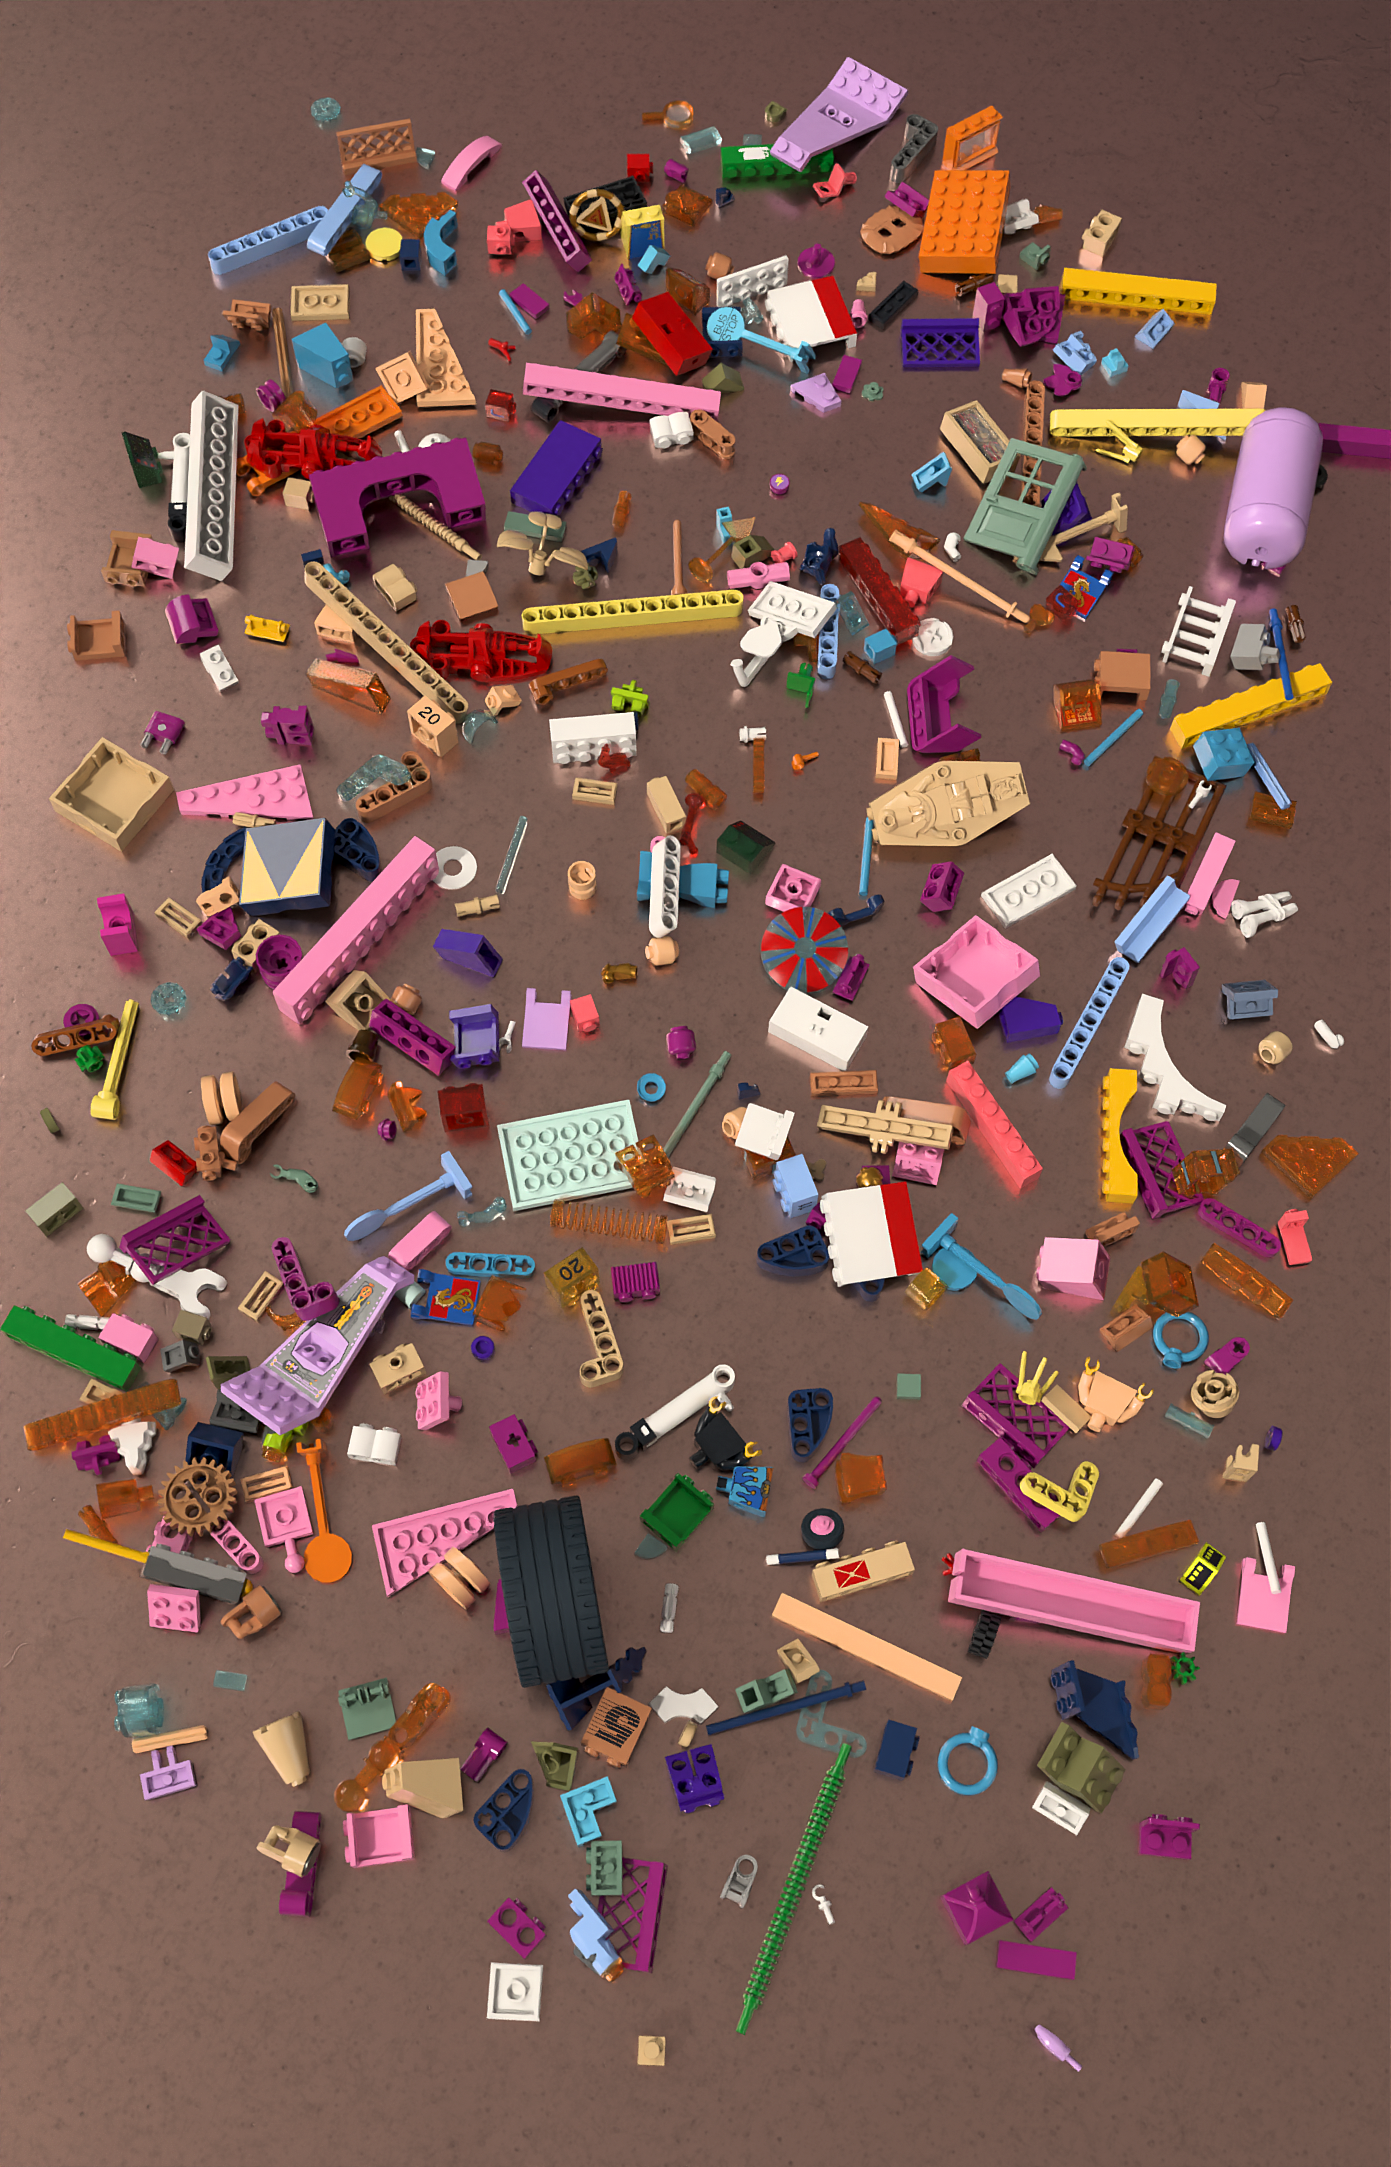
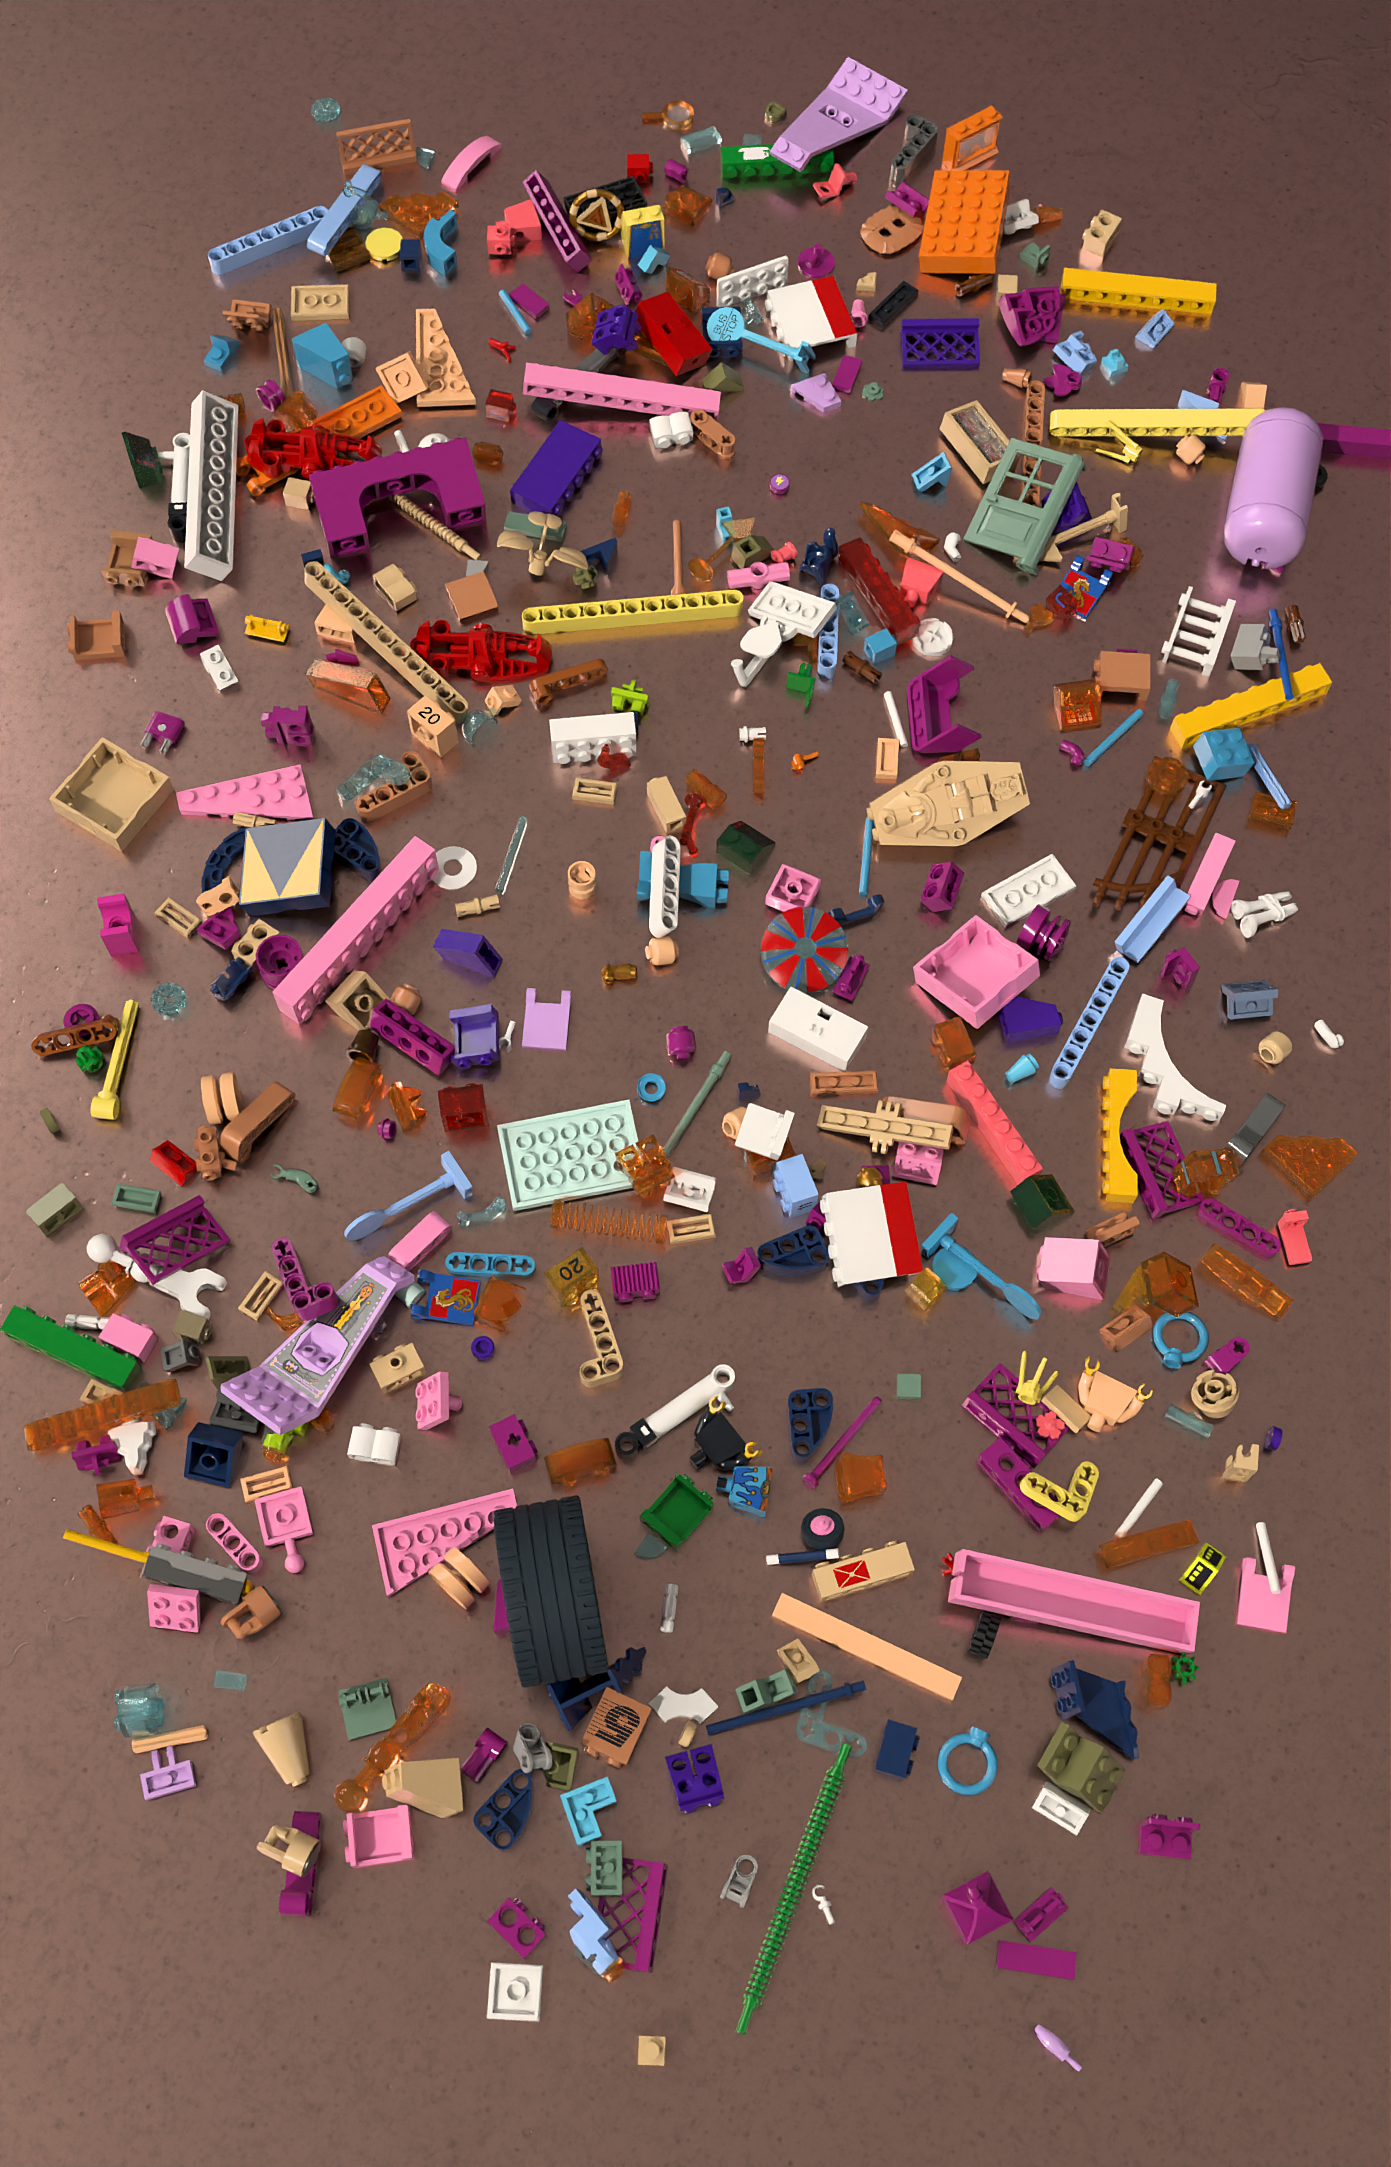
(178, 1510): medium nougat gear -> none
(327, 1555): orange piece -> none
(531, 1749): none -> light grey piece
(584, 1013): coral brick -> none
(617, 329): none -> dark purple hips
(743, 1267): none -> magenta bracket
(988, 306): magenta brick -> none
(1041, 1201): none -> clear green slope
(1043, 932): none -> magenta wheel
(1049, 1425): none -> coral plant

